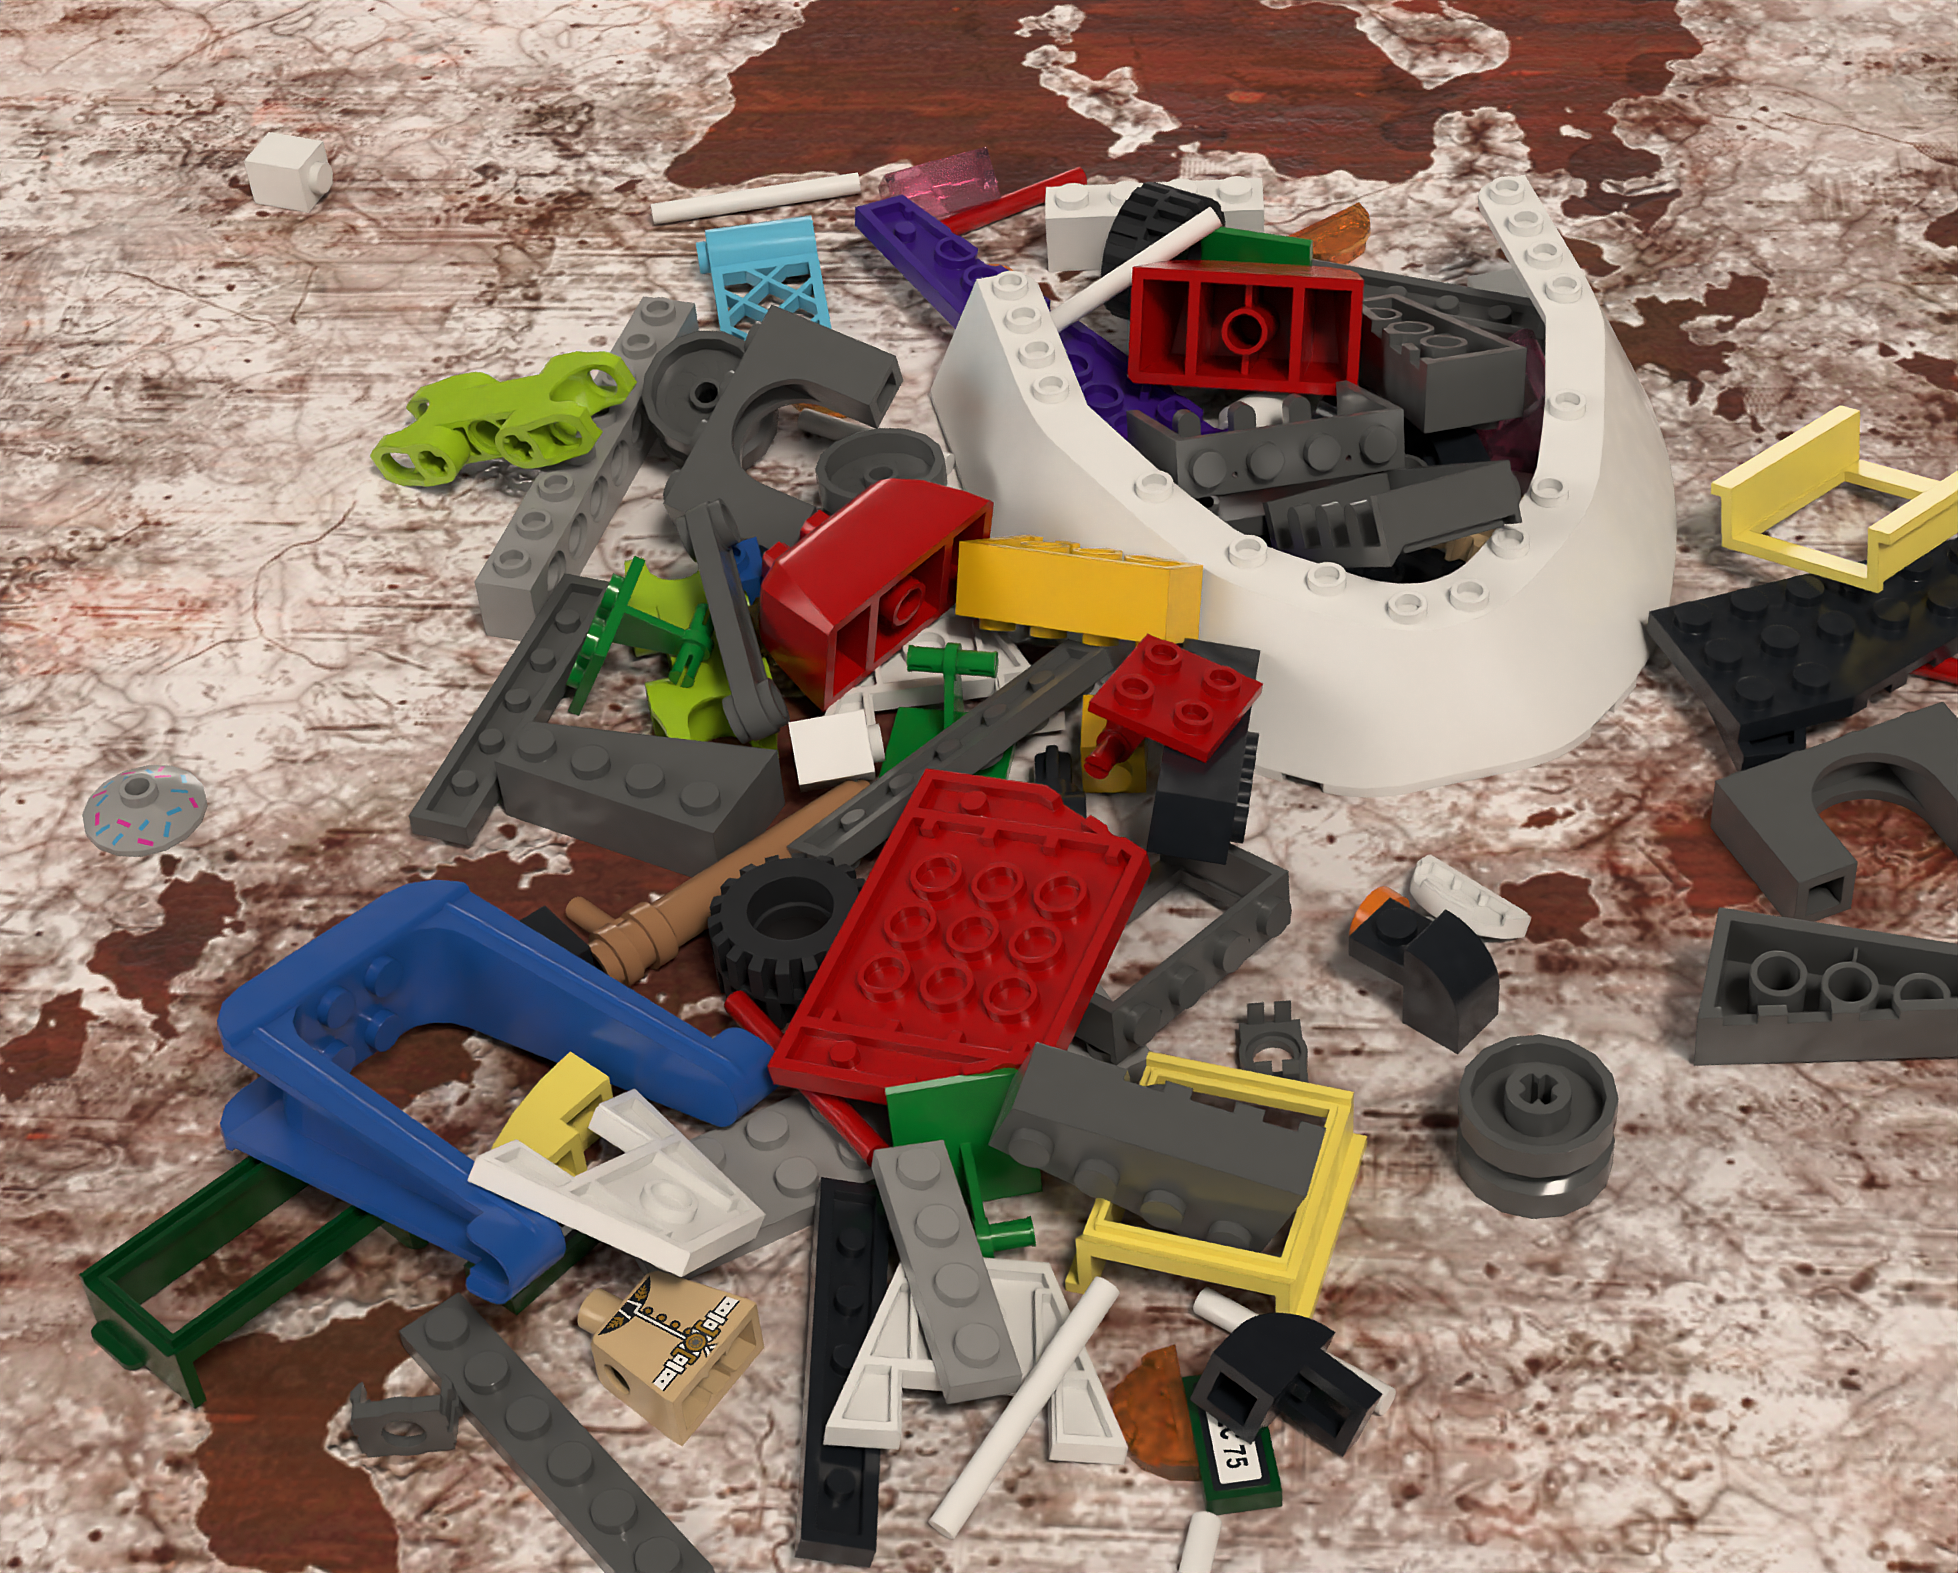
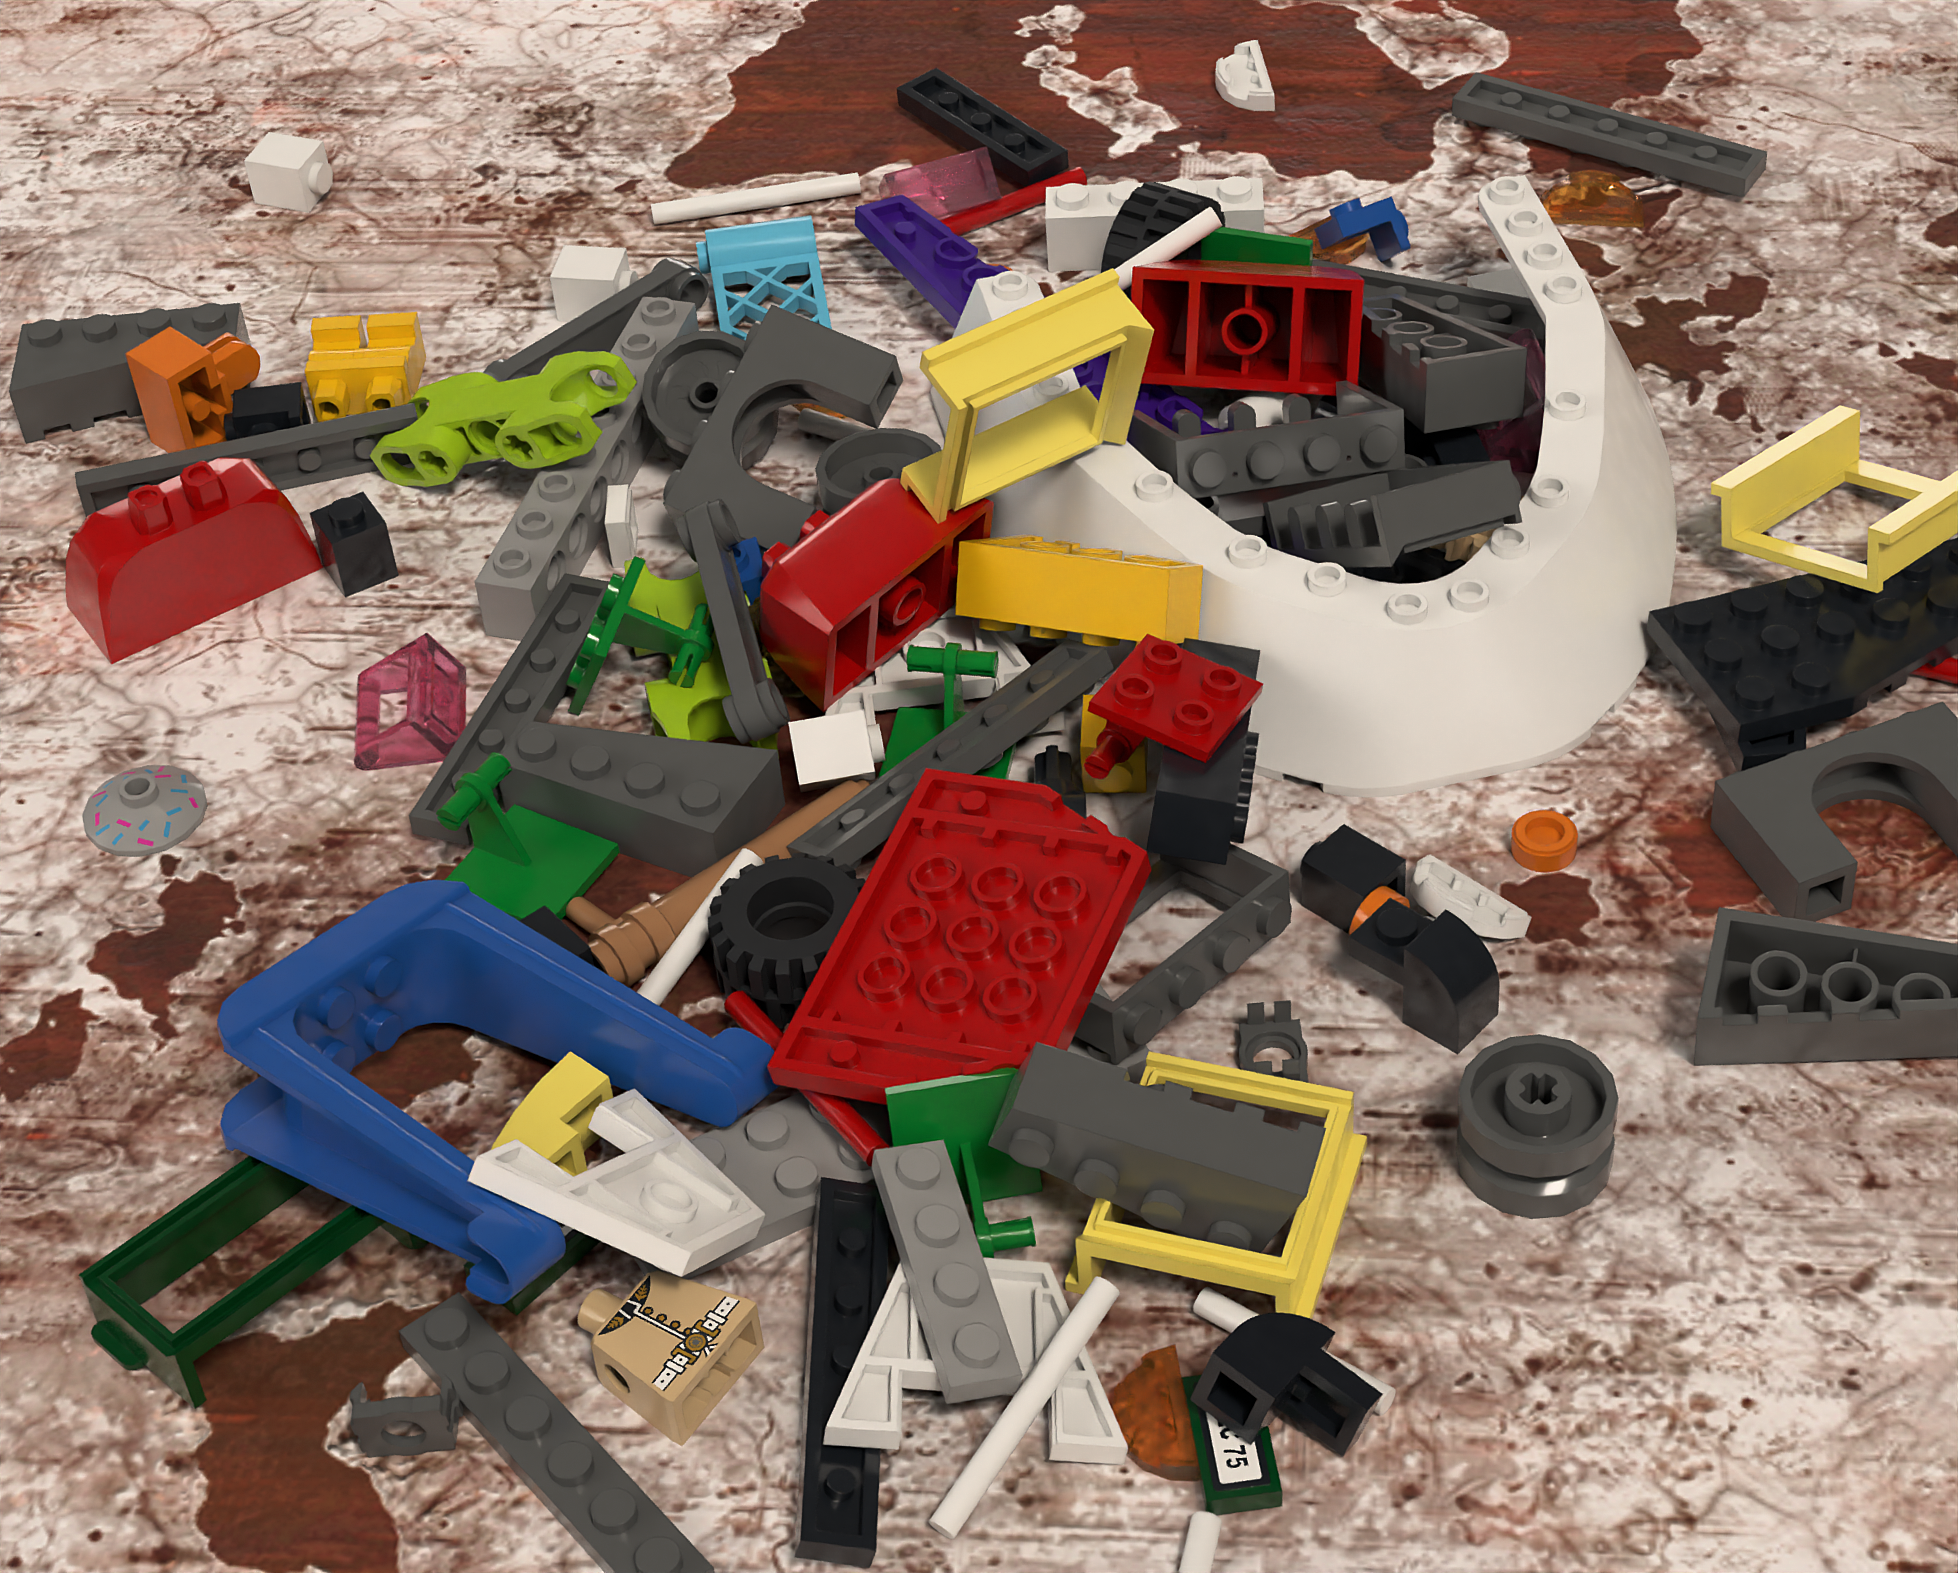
(80, 365): none -> dark grey wedge
(183, 554): none -> red hips
(189, 386): none -> orange brick
(266, 410): none -> black brick
(286, 456): none -> dark grey plate
(354, 544): none -> black brick
(359, 378): none -> yellow hips
(434, 707): none -> clear pink tile
(520, 855): none -> green plate
(588, 277): none -> white brick
(603, 324): none -> dark grey piece
(621, 524): none -> white tile
(691, 938): none -> white bar
(979, 123): none -> black plate
(1016, 355): none -> light yellow piece
(1244, 78): none -> white tile
(1344, 872): none -> black brick
(1380, 219): none -> blue bracket
(1544, 841): none -> orange tile
(1593, 199): none -> clear orange tile
(1610, 134): none -> dark grey plate

